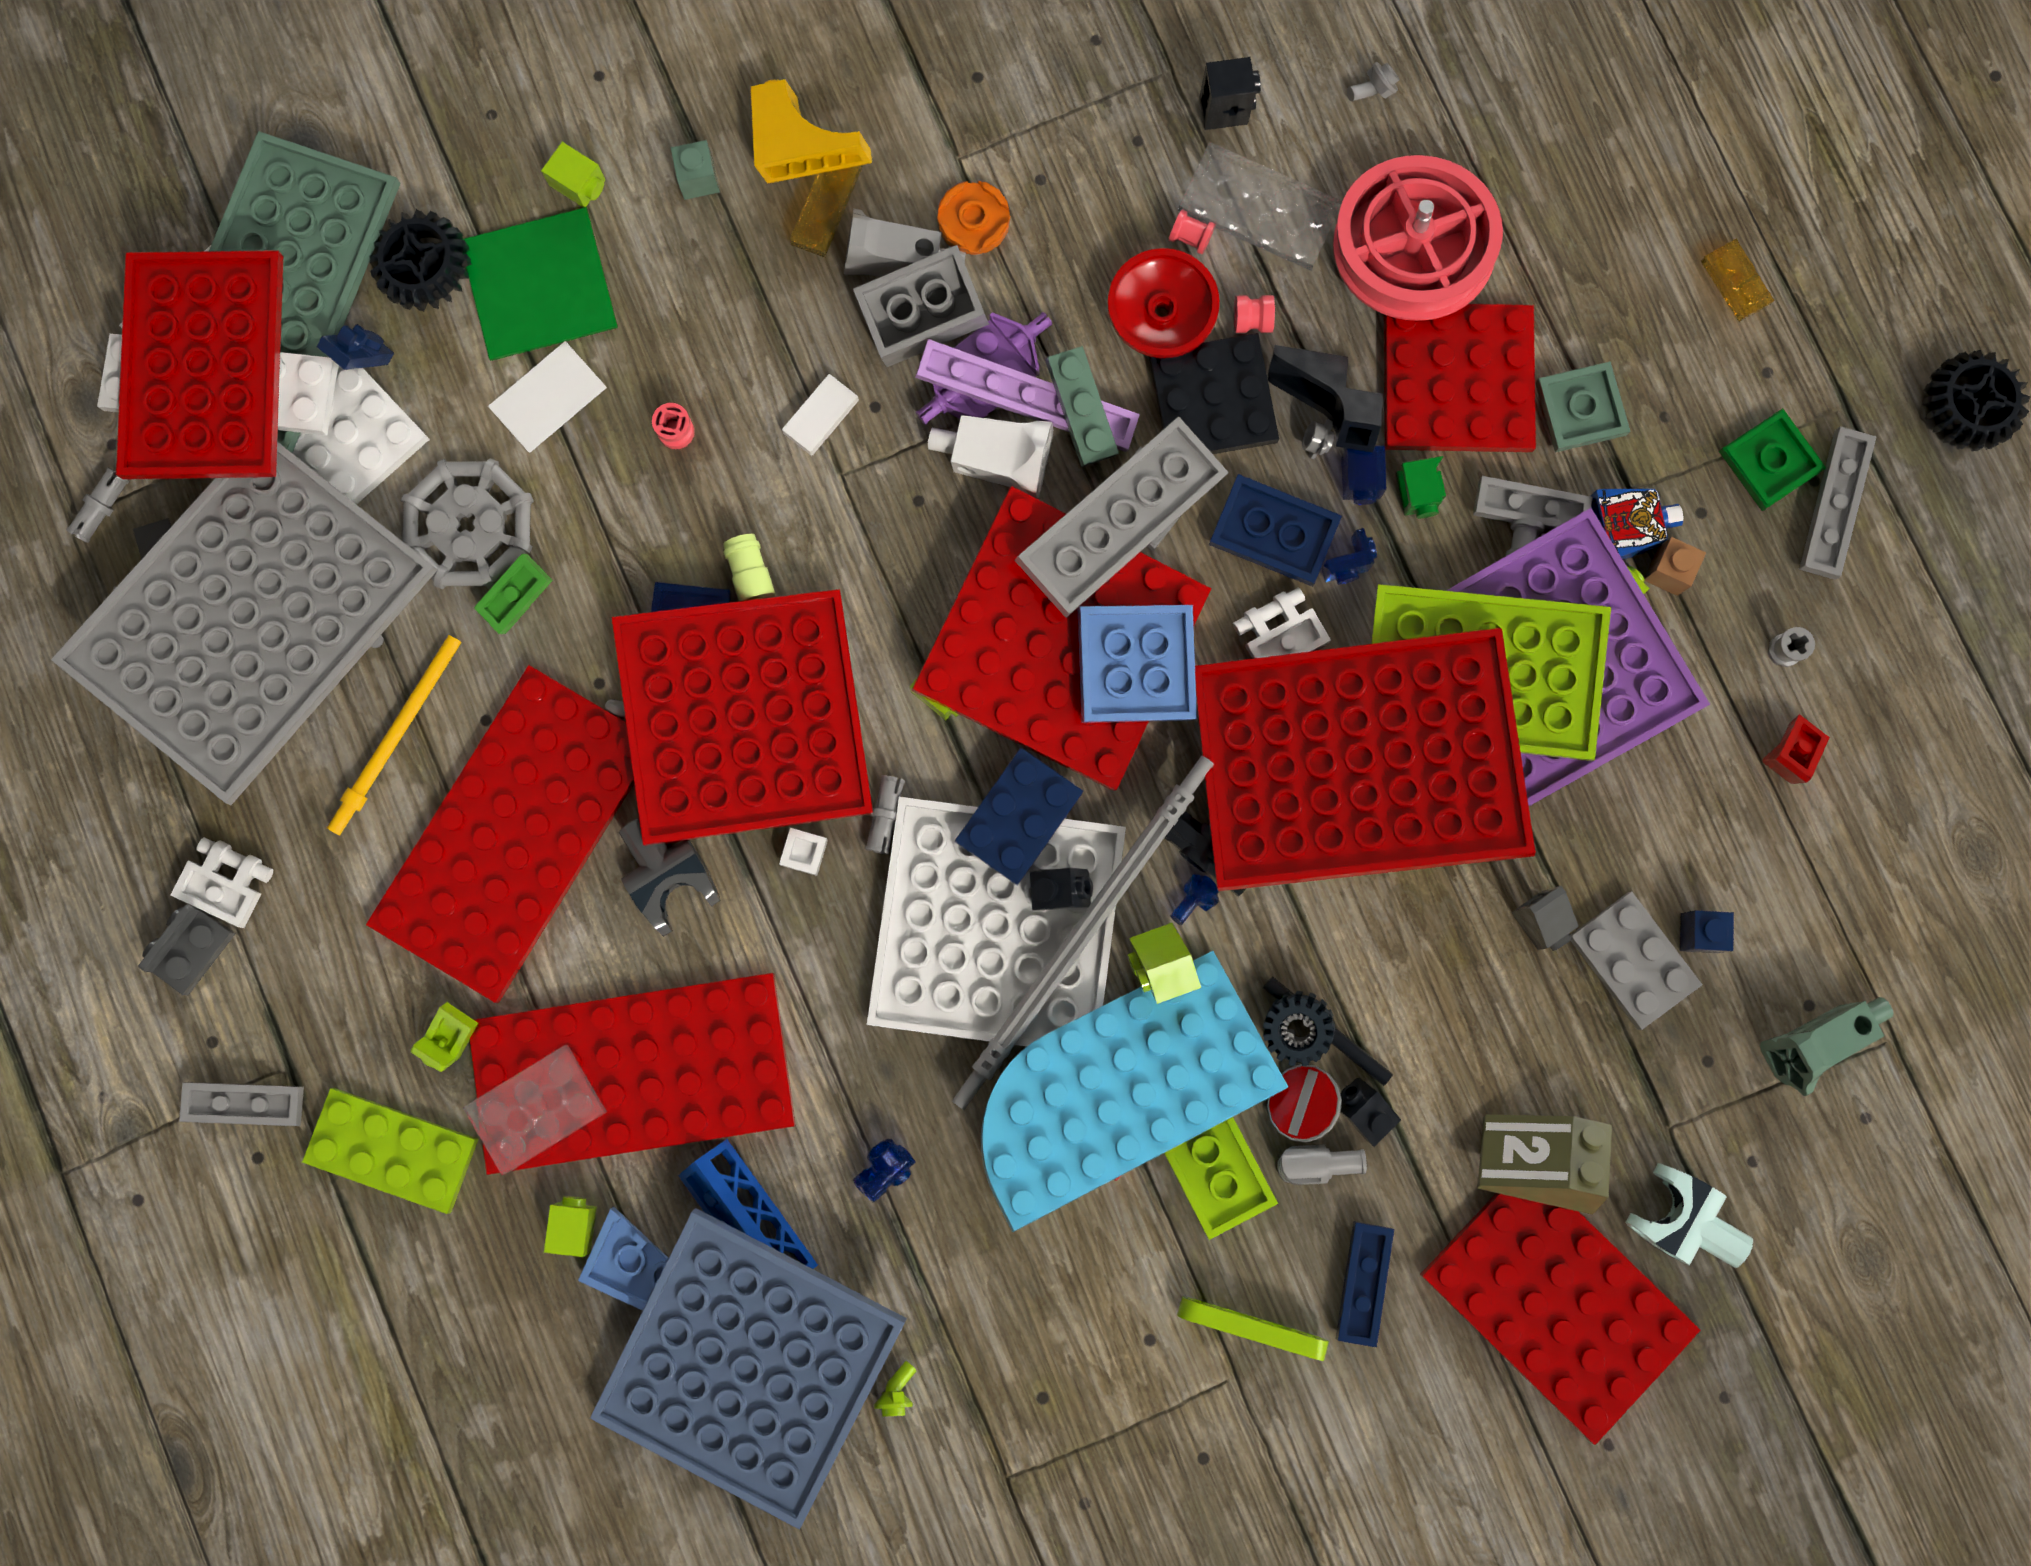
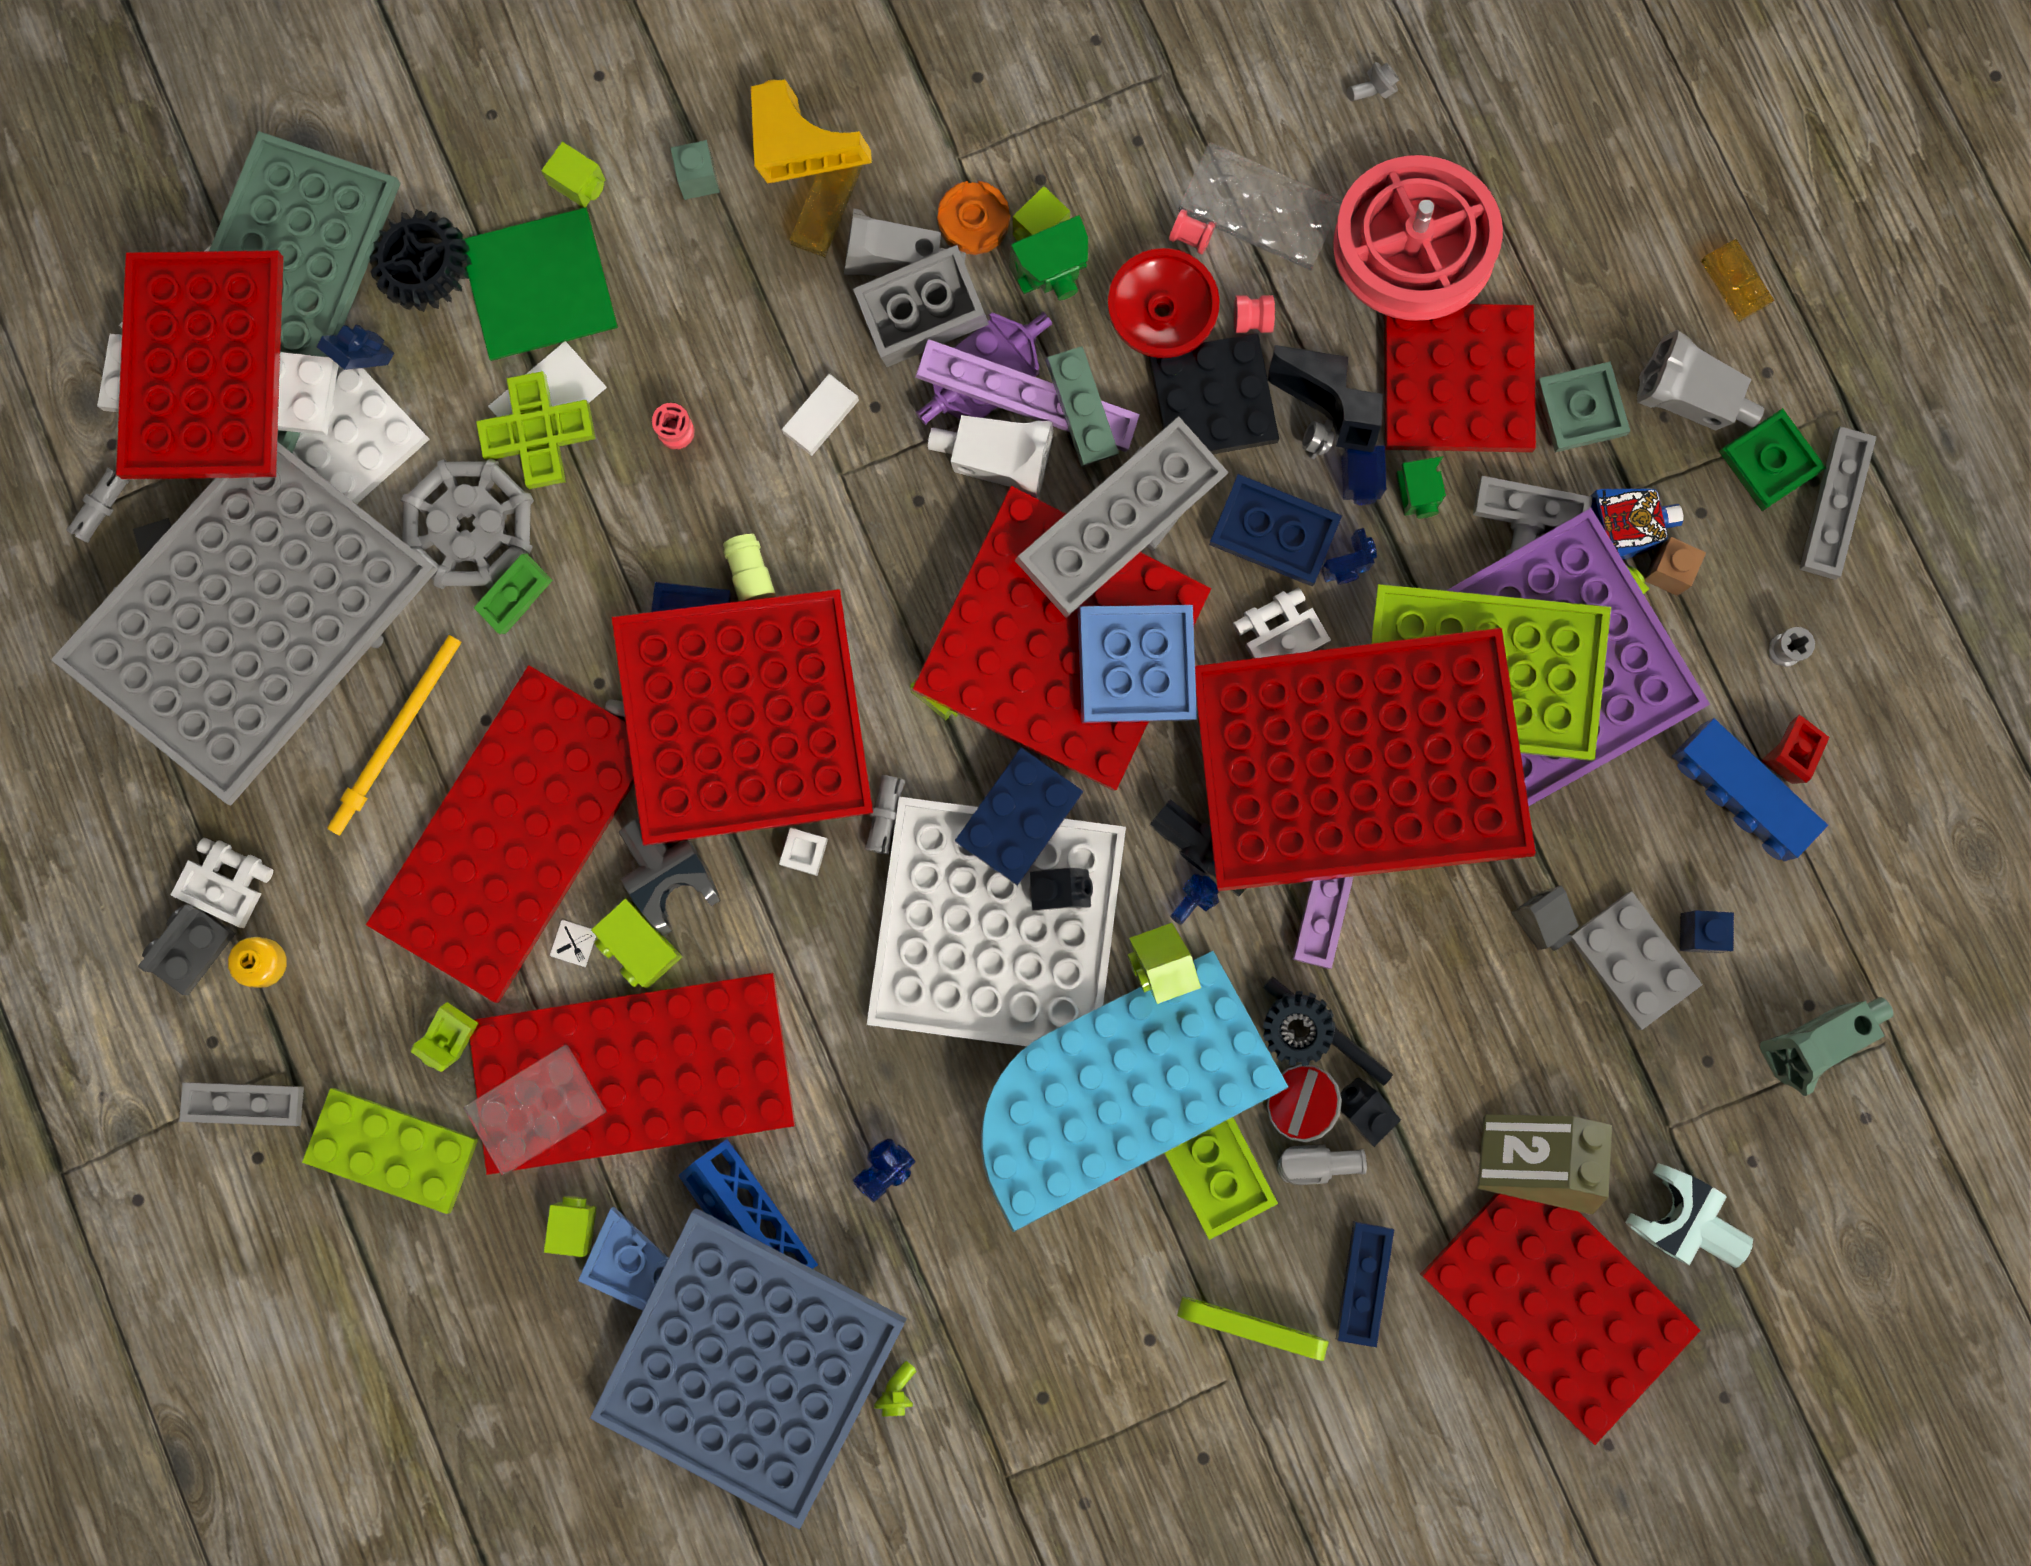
(257, 962): none -> yellow head
(536, 430): none -> lime plate
(573, 943): none -> white sticker
(635, 945): none -> lime brick
(1039, 214): none -> lime brick
(1051, 259): none -> green brick
(1082, 933): light grey axle -> none
(1228, 93): black brick -> none
(1322, 921): none -> lavender plate
(1696, 385): none -> light grey piece
(1749, 791): none -> blue brick
(1995, 395): black gear -> none

